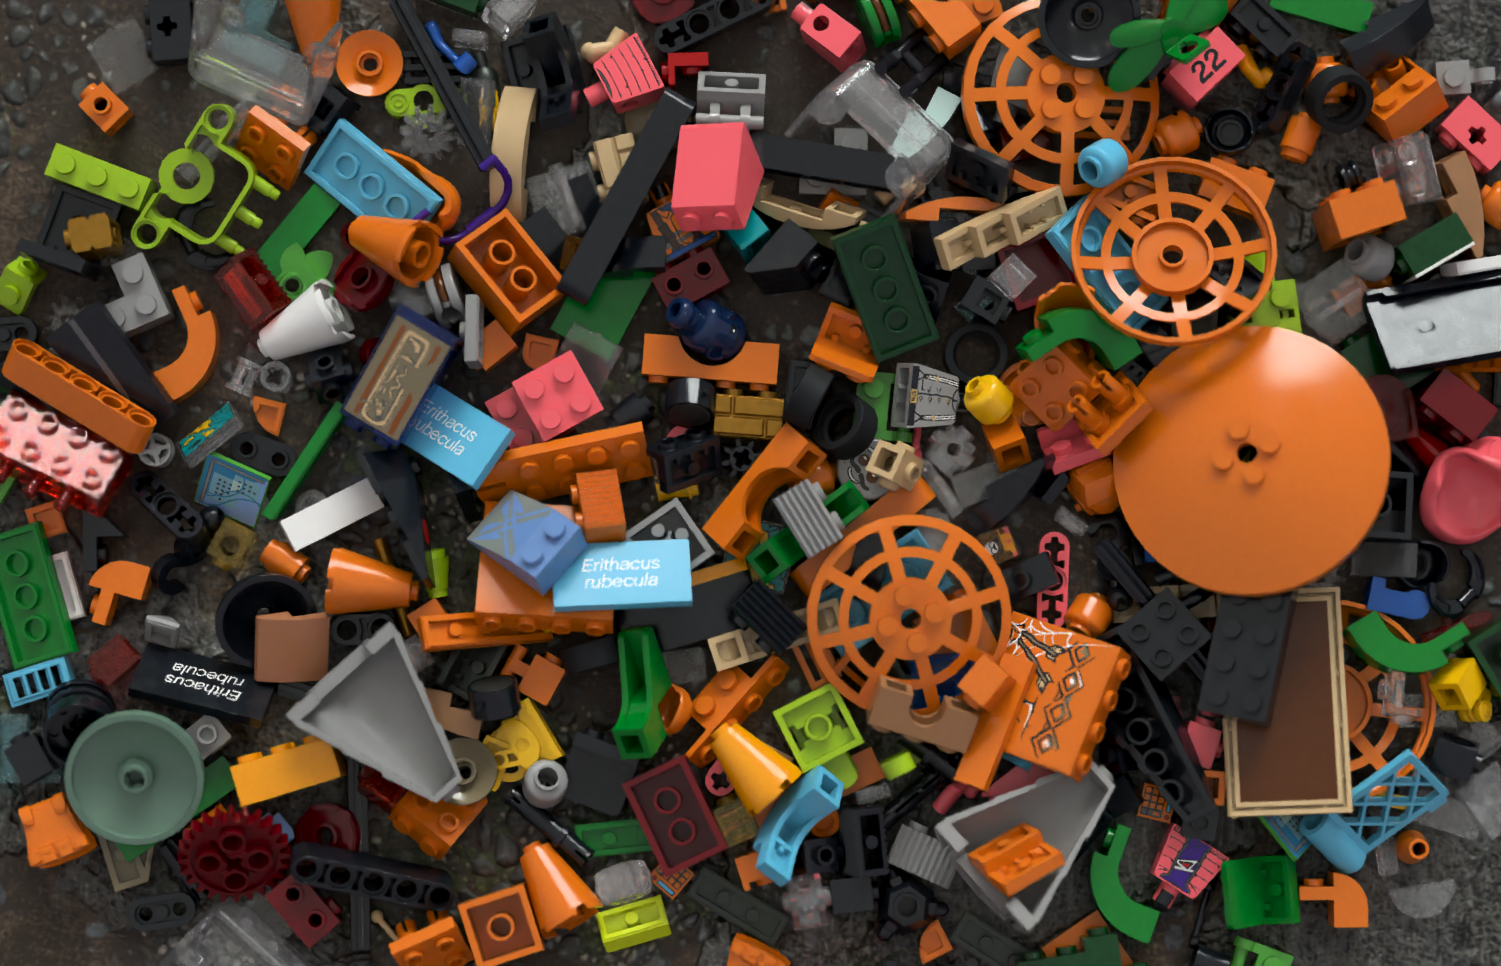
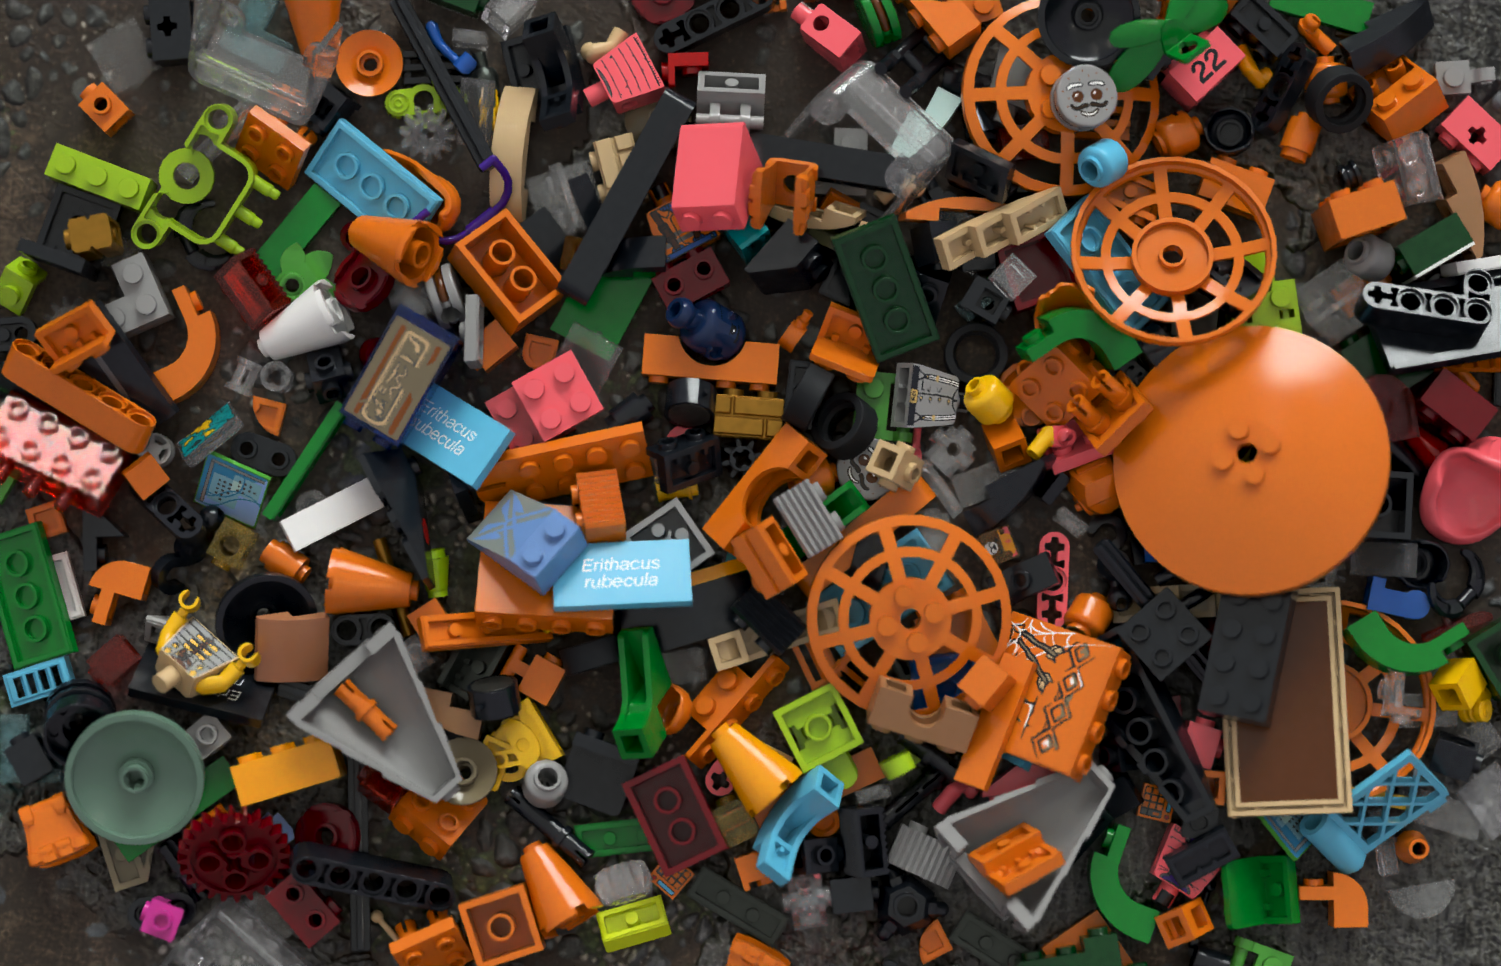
(75, 337): none -> orange bracket
(145, 476): none -> orange tile
(161, 918): none -> dark pink bracket
(195, 658): none -> torso
(365, 710): none -> orange pin
(768, 558): none -> orange brick
(769, 189): none -> orange piece
(795, 331): none -> orange piece
(1051, 437): none -> arm
(1083, 98): none -> light grey head
(1184, 923): none -> orange brick
(1201, 856): none -> black plate
(1309, 30): none -> orange arm
(1384, 305): none -> black beam

